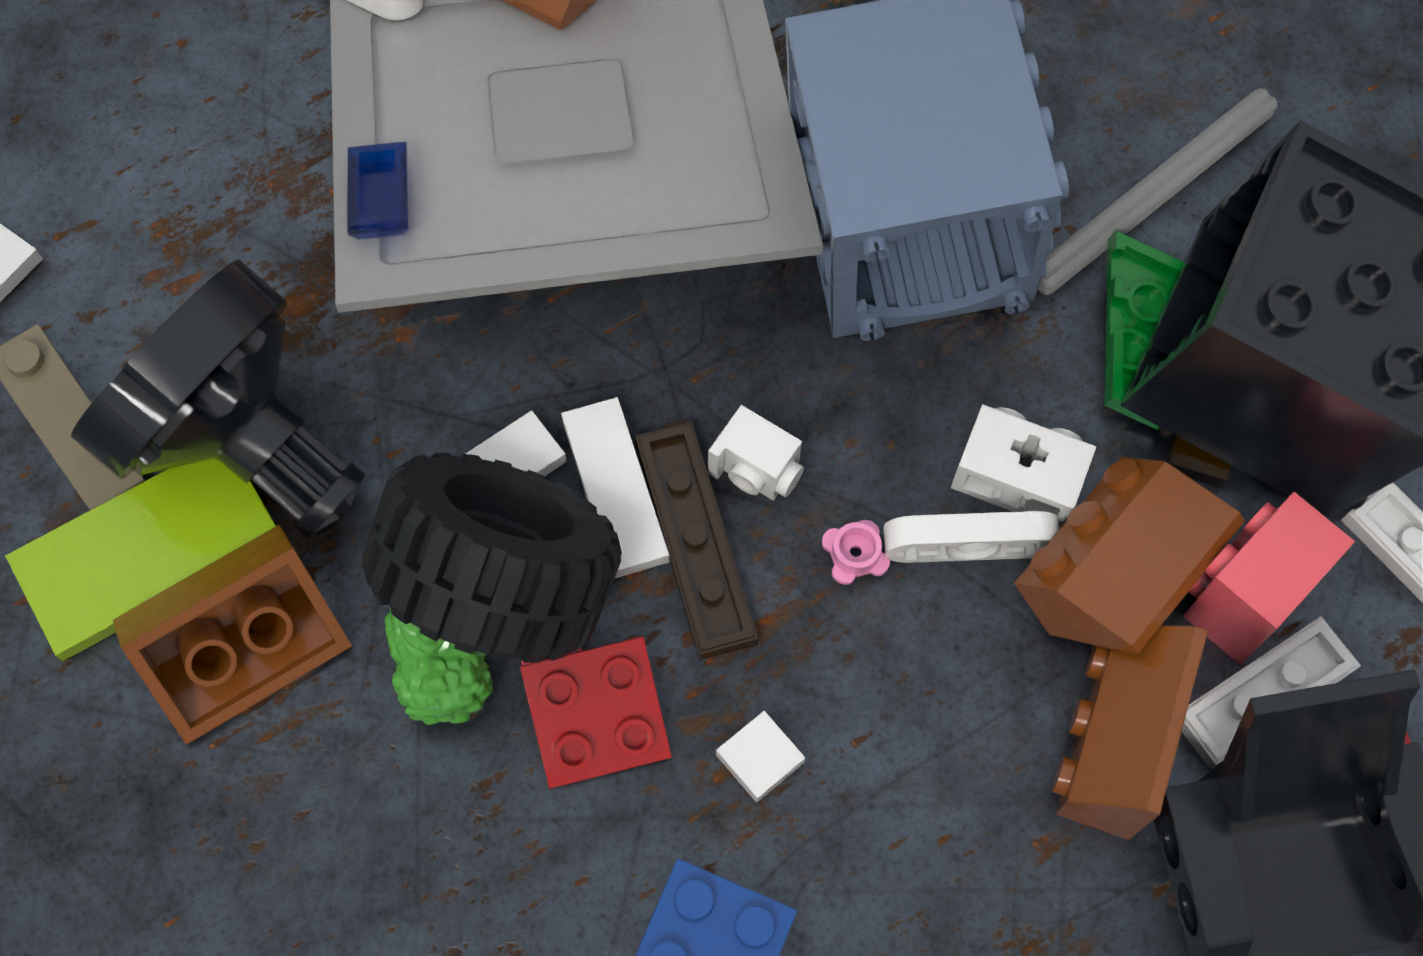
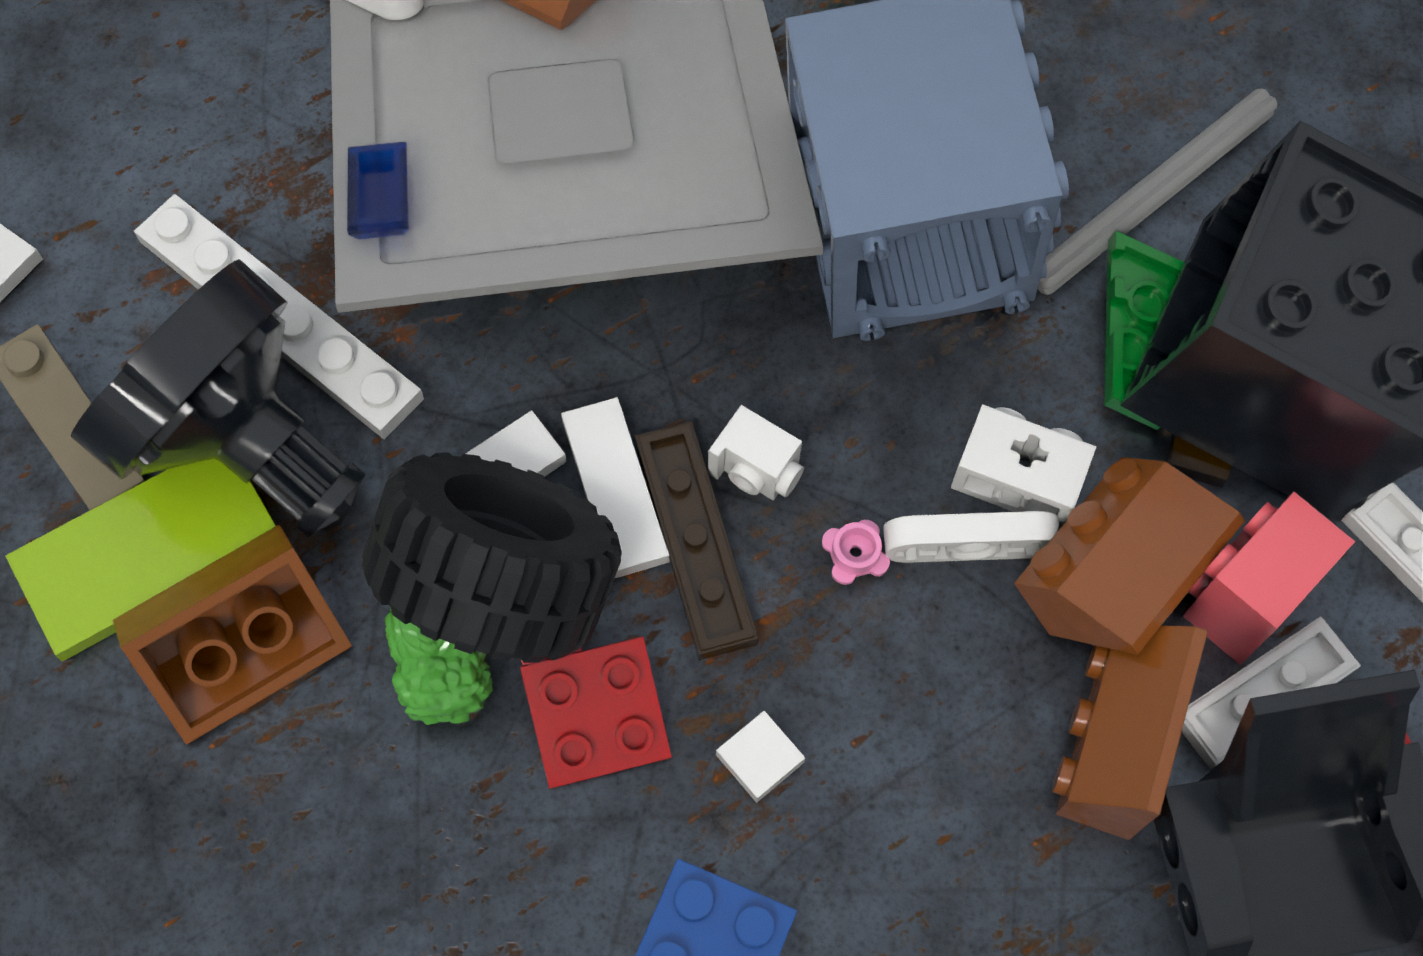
(311, 338): none -> white plate

